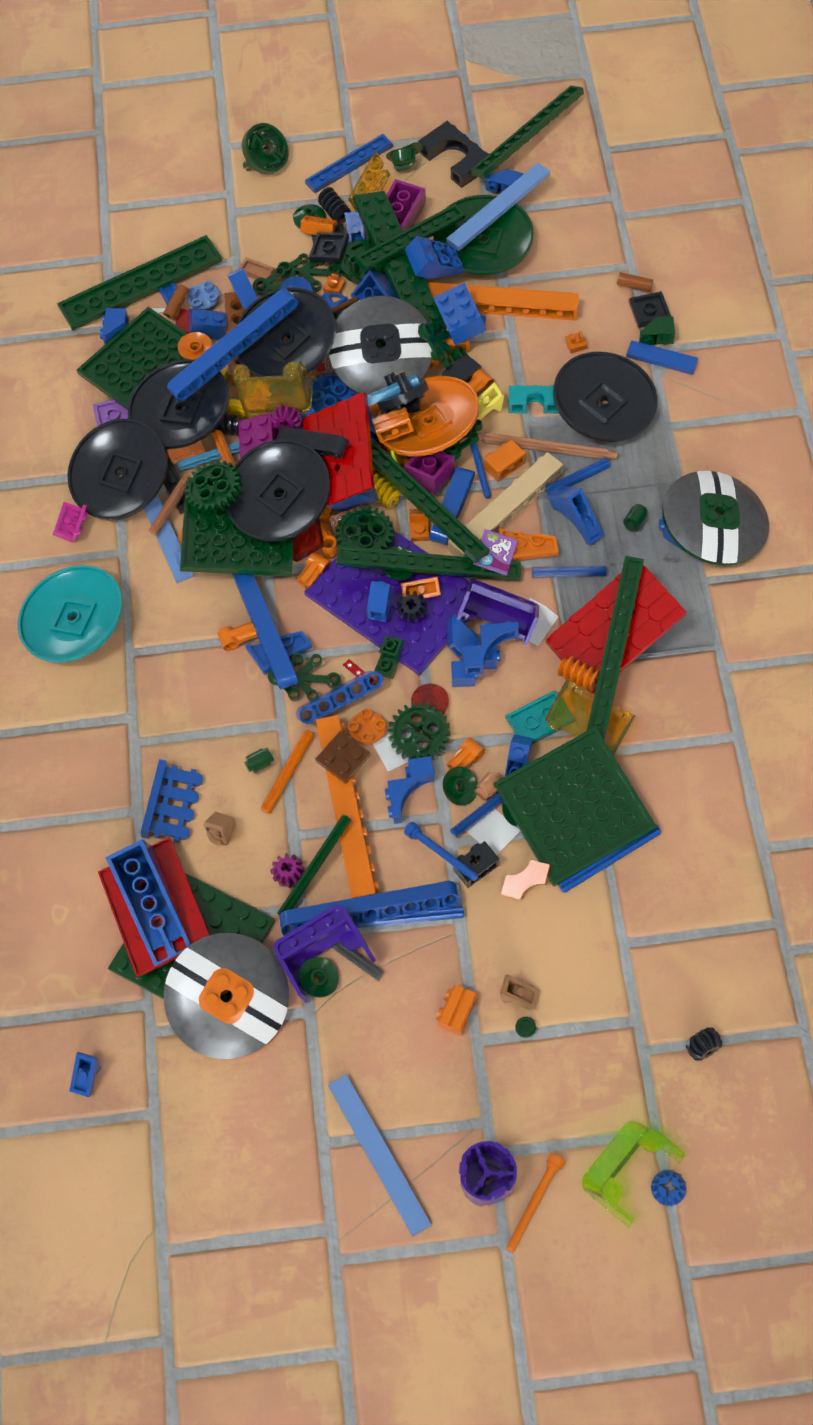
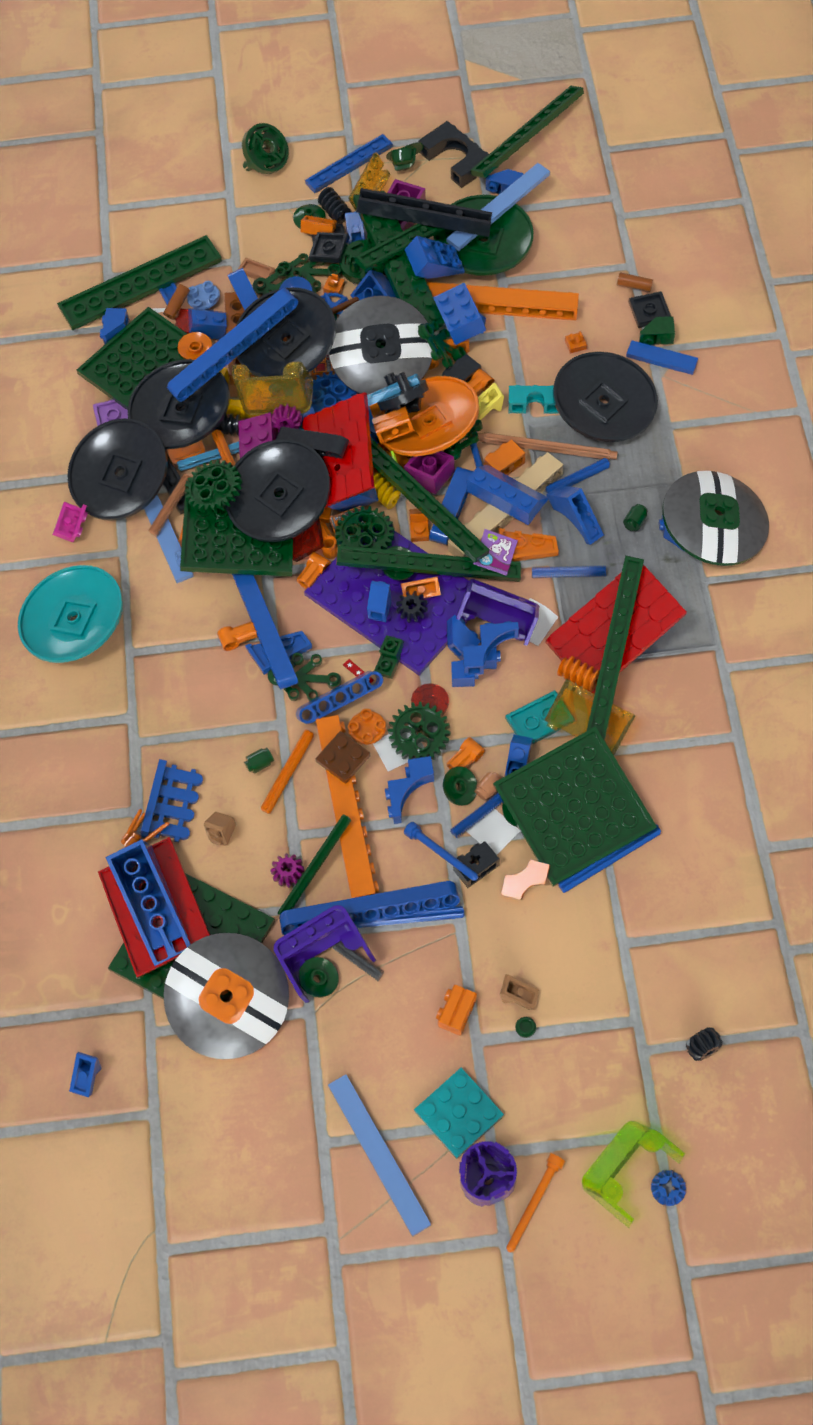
(132, 836): none -> orange plant
(424, 212): none -> black tile
(459, 1113): none -> teal plate
(505, 493): none -> blue slope

